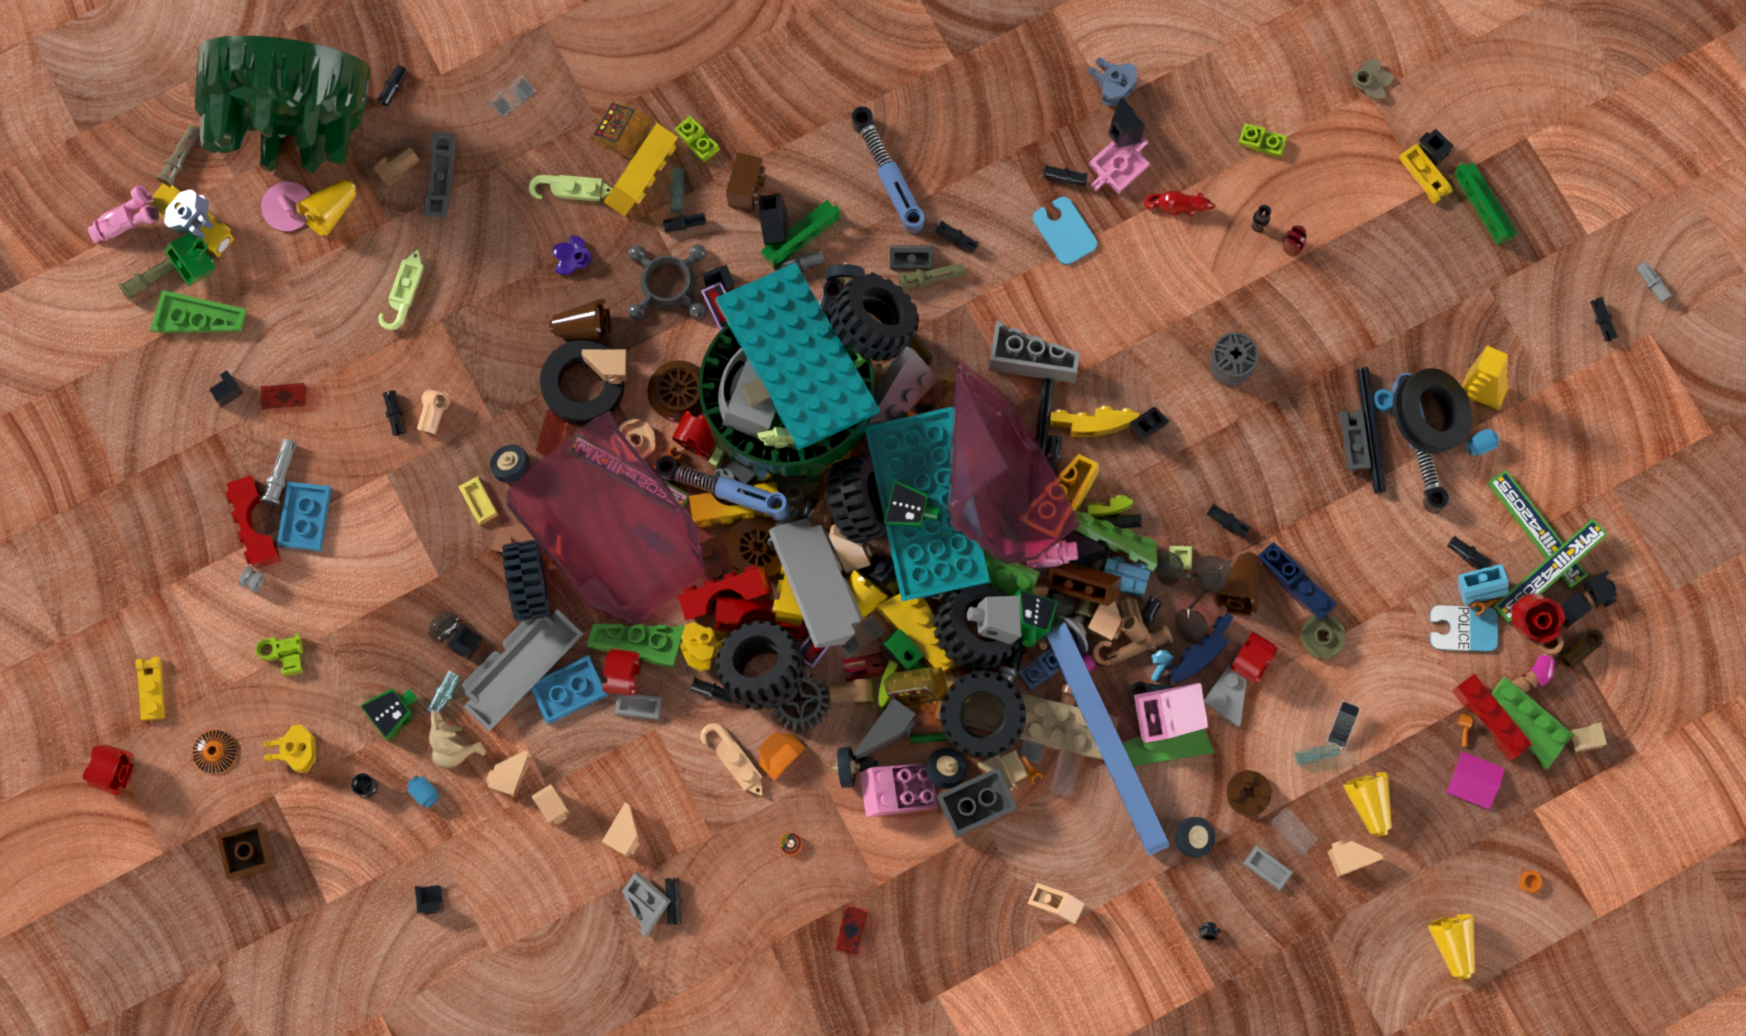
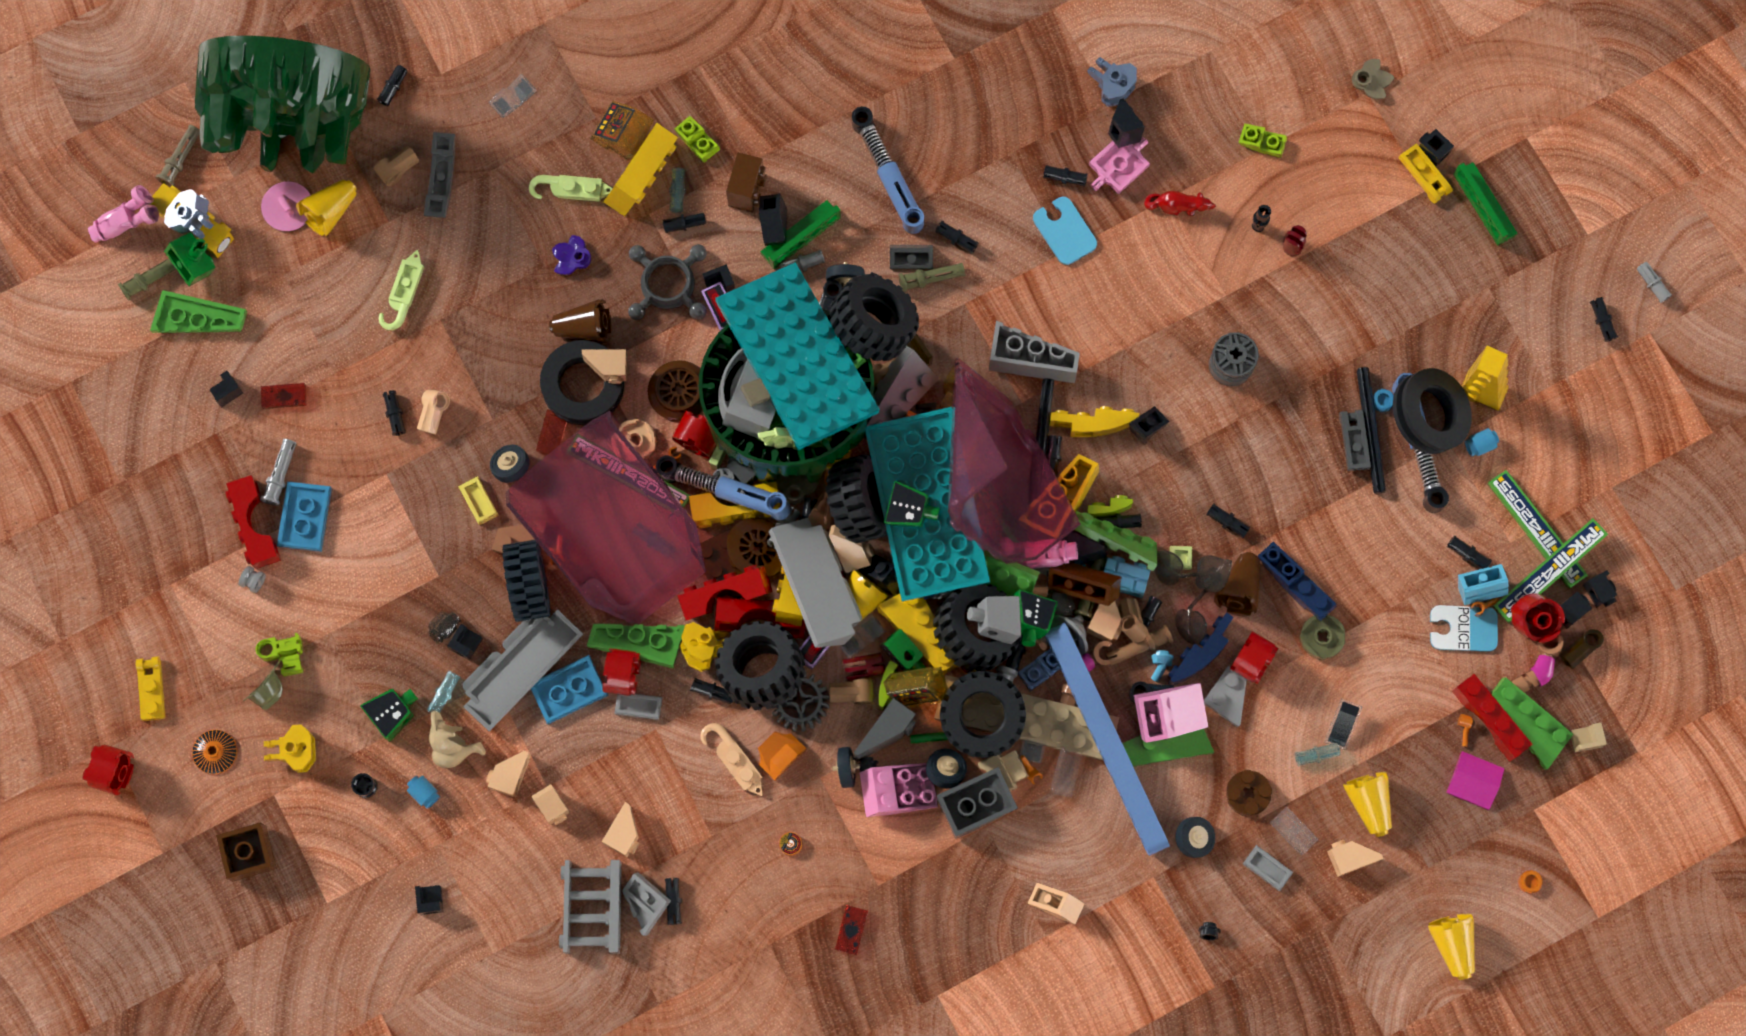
(268, 691): none -> olive piece
(611, 918): none -> light grey fence

